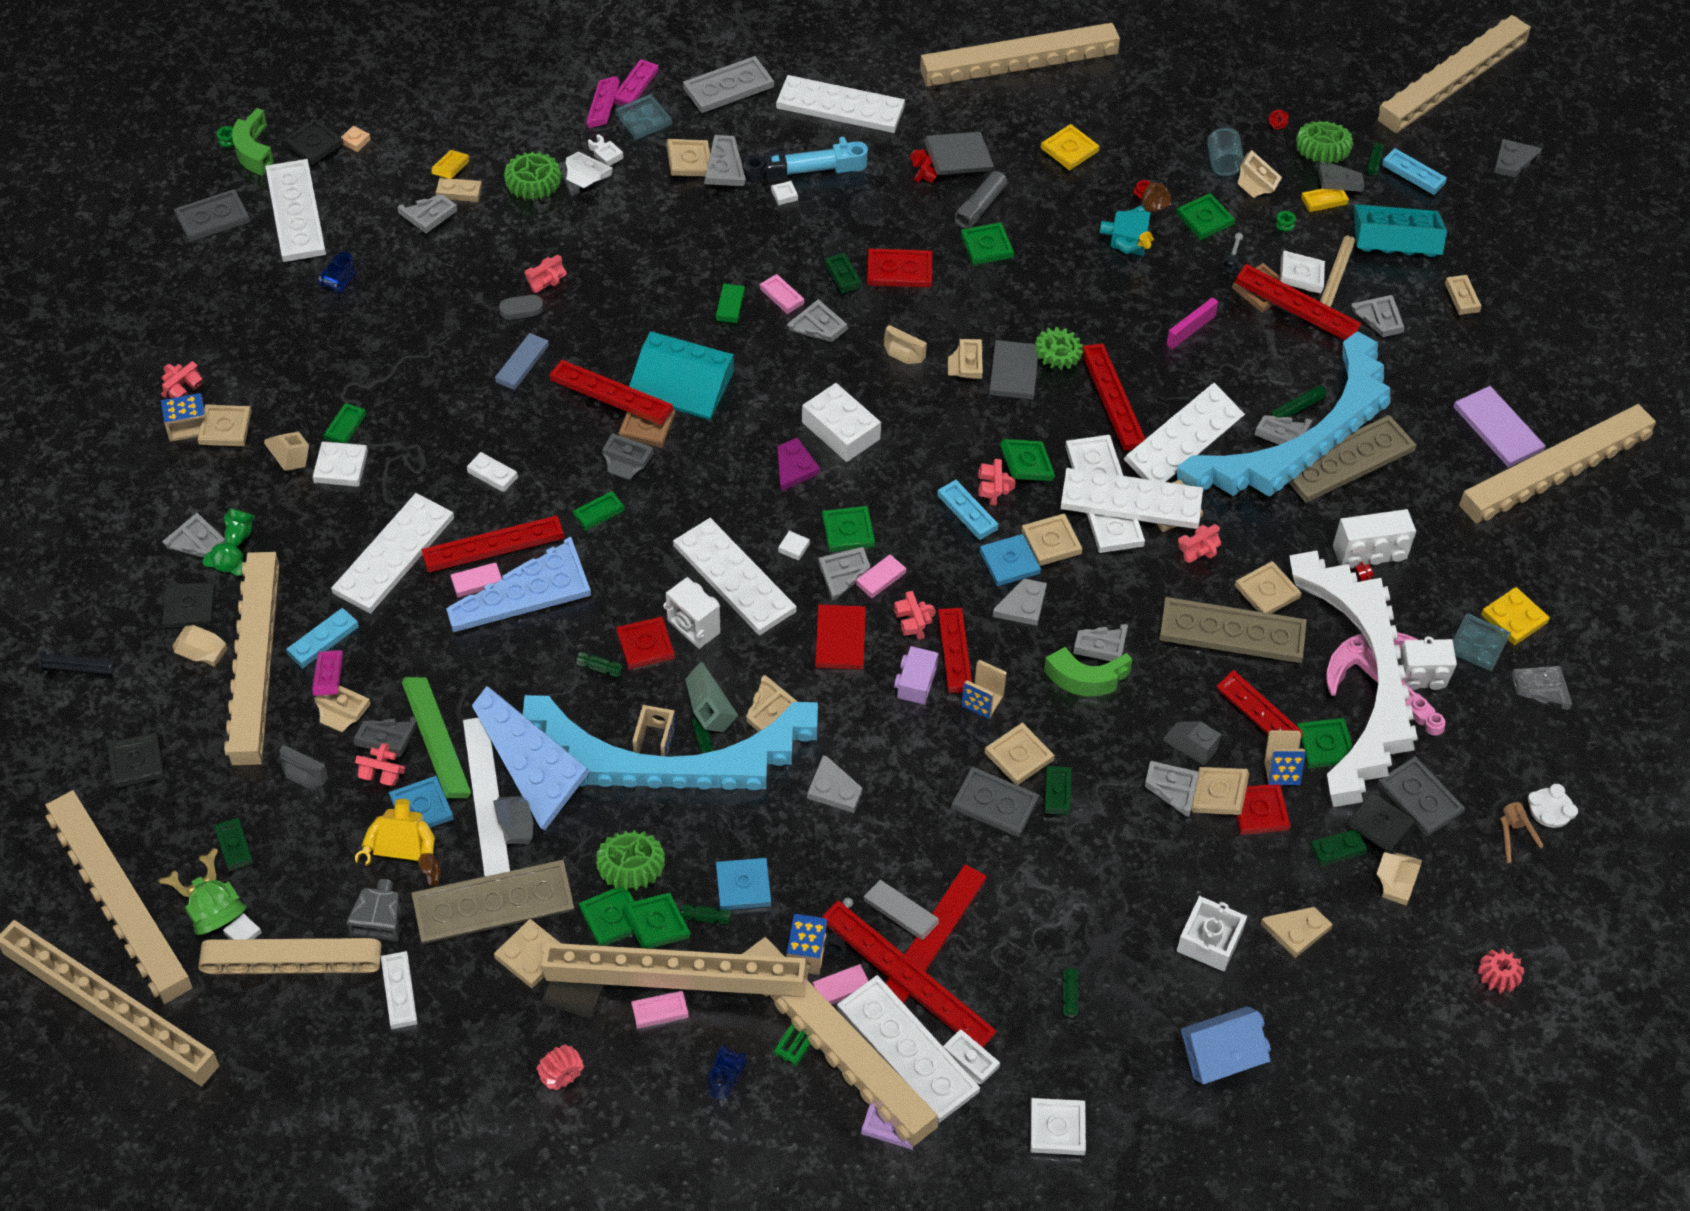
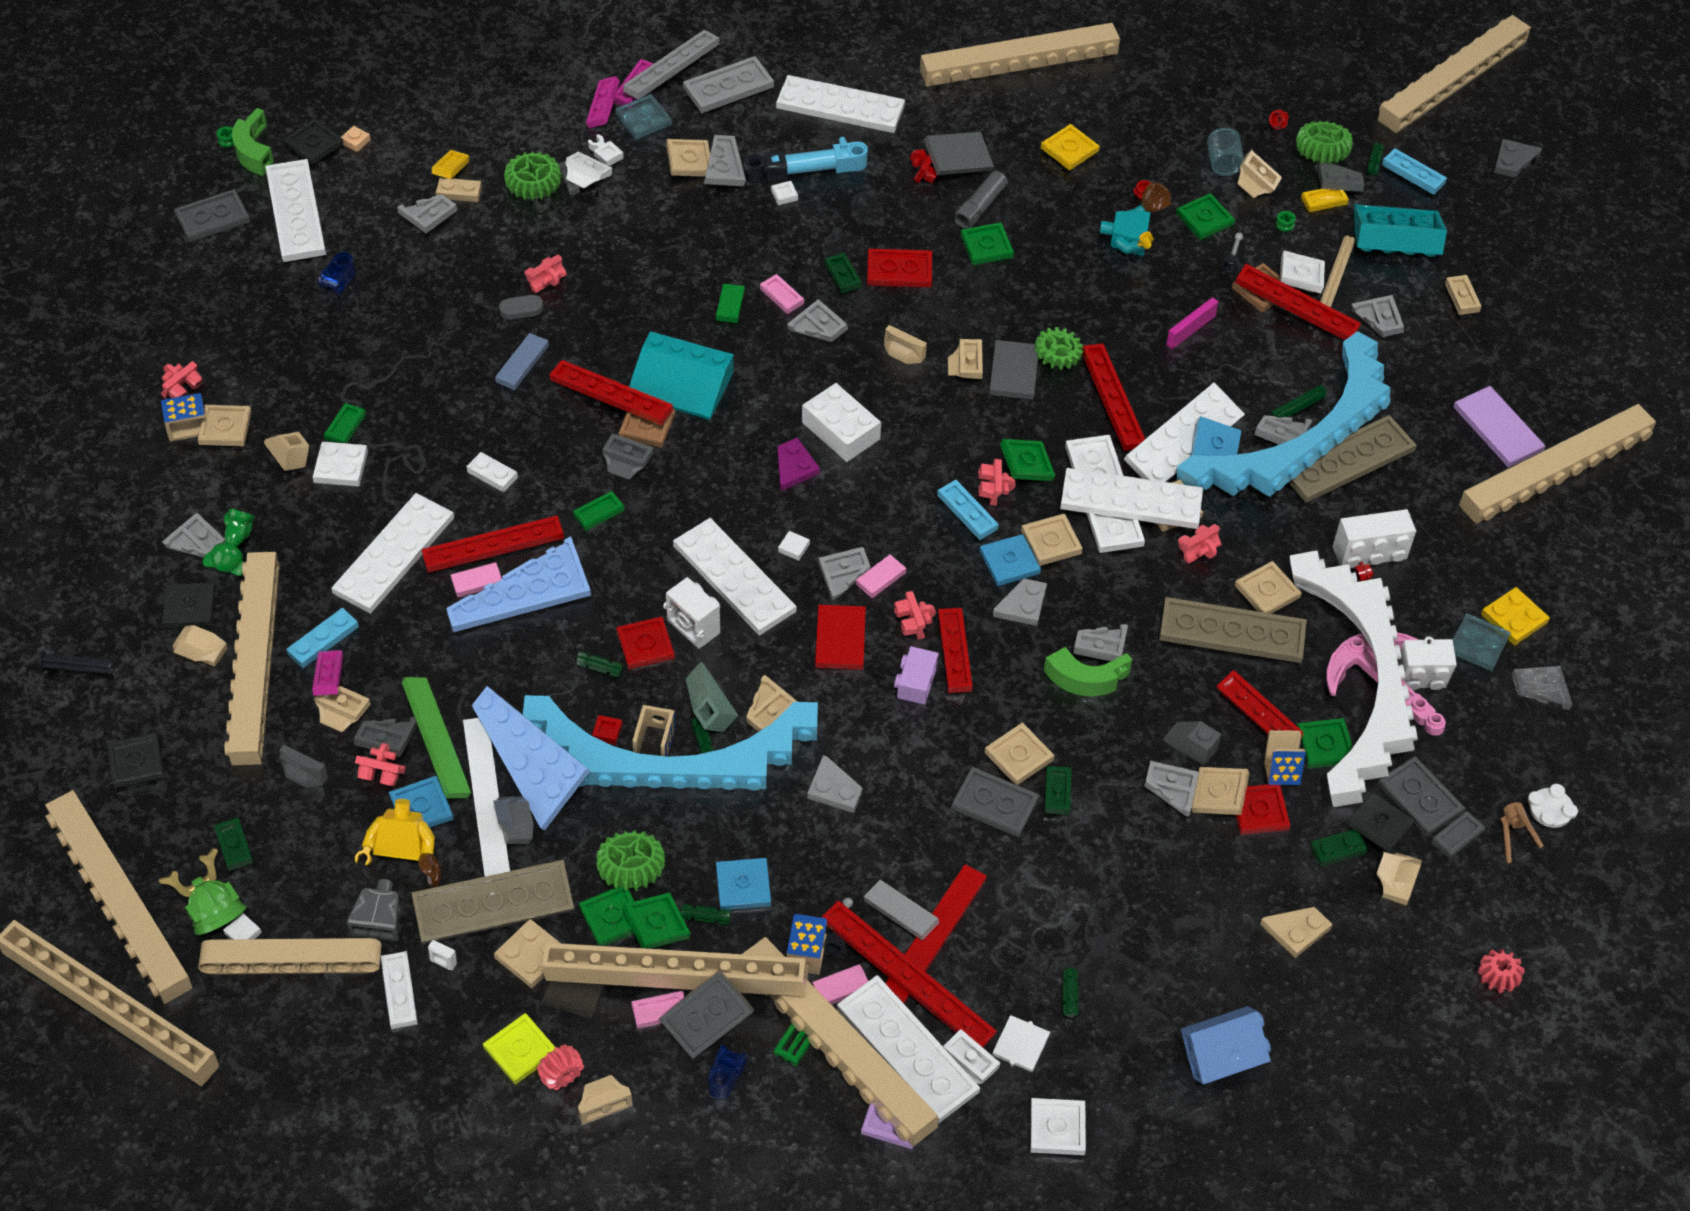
(442, 955): none -> white tile
(519, 1048): none -> neon yellow tile
(603, 1098): none -> tan slope
(607, 729): none -> red plate
(671, 64): none -> light grey plate
(706, 1014): none -> dark grey tile
(848, 528): green tile -> none
(986, 692): piece -> none
(1021, 1043): none -> white piece
(1211, 933): white brick -> none
(1215, 438): none -> dark azure plate
(1458, 834): none -> dark grey tile

